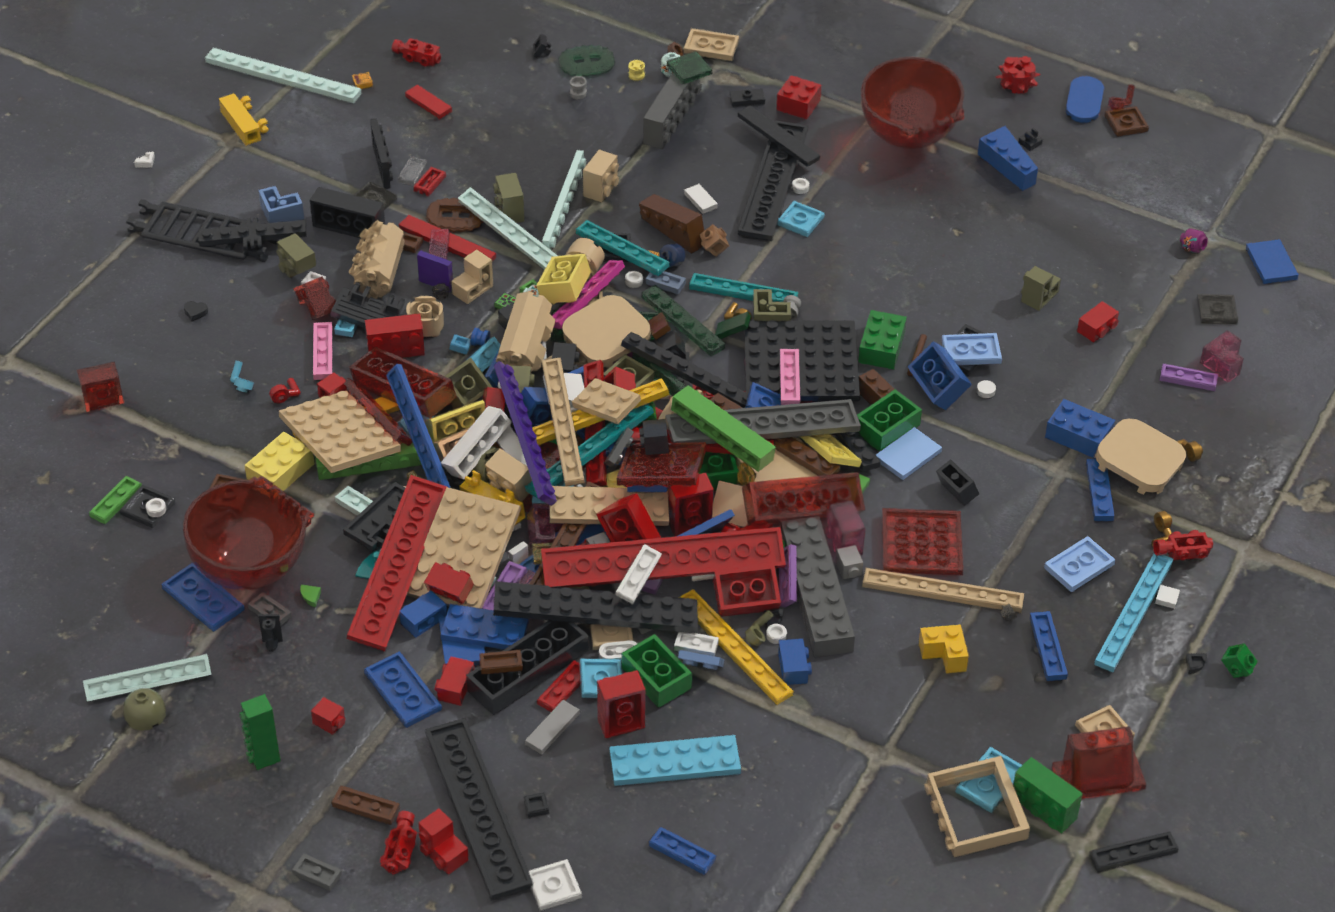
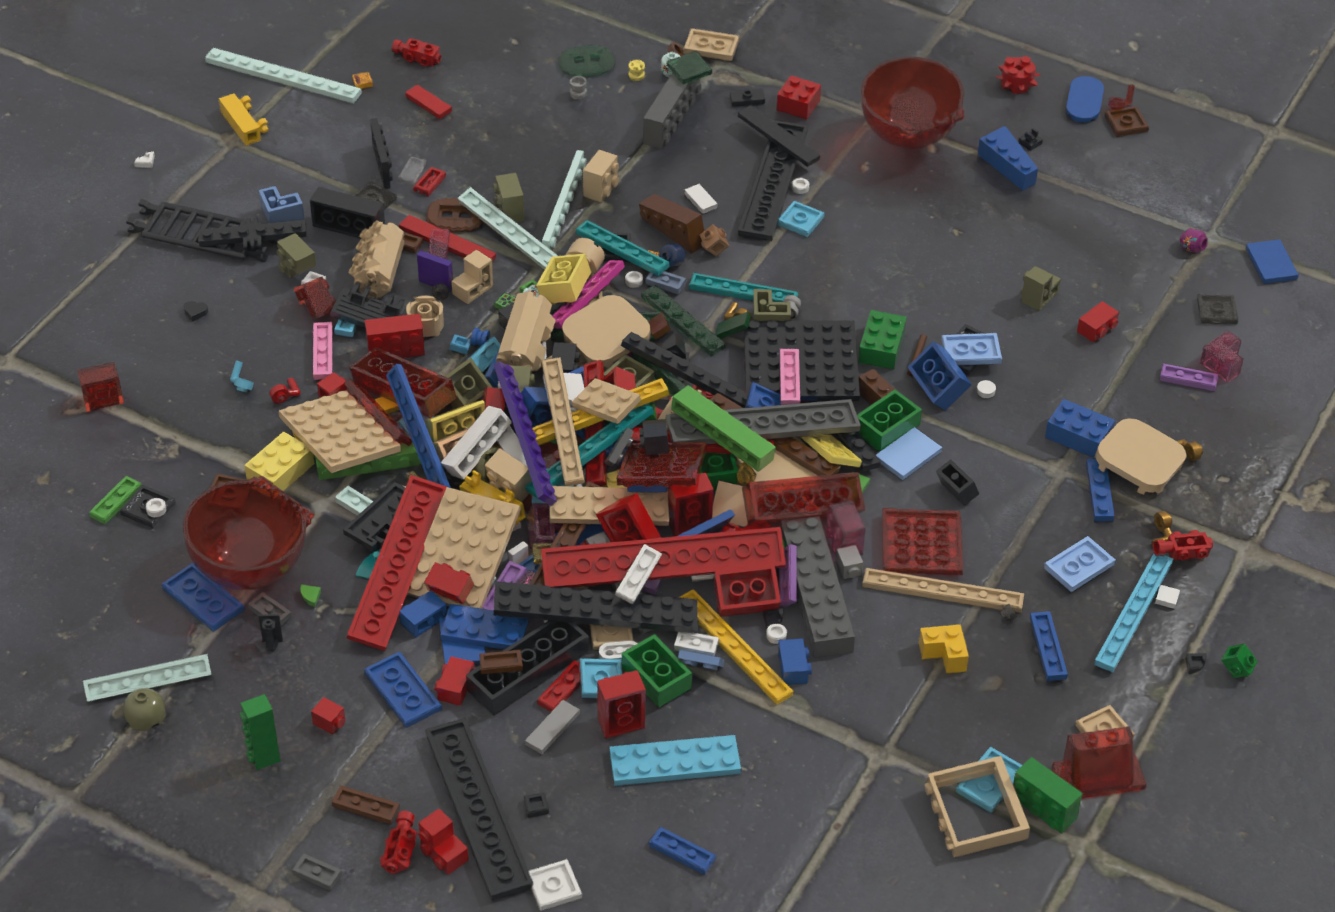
(541, 46): black tile -> none
(753, 634): olive plate -> none
(1133, 851): black tile -> none

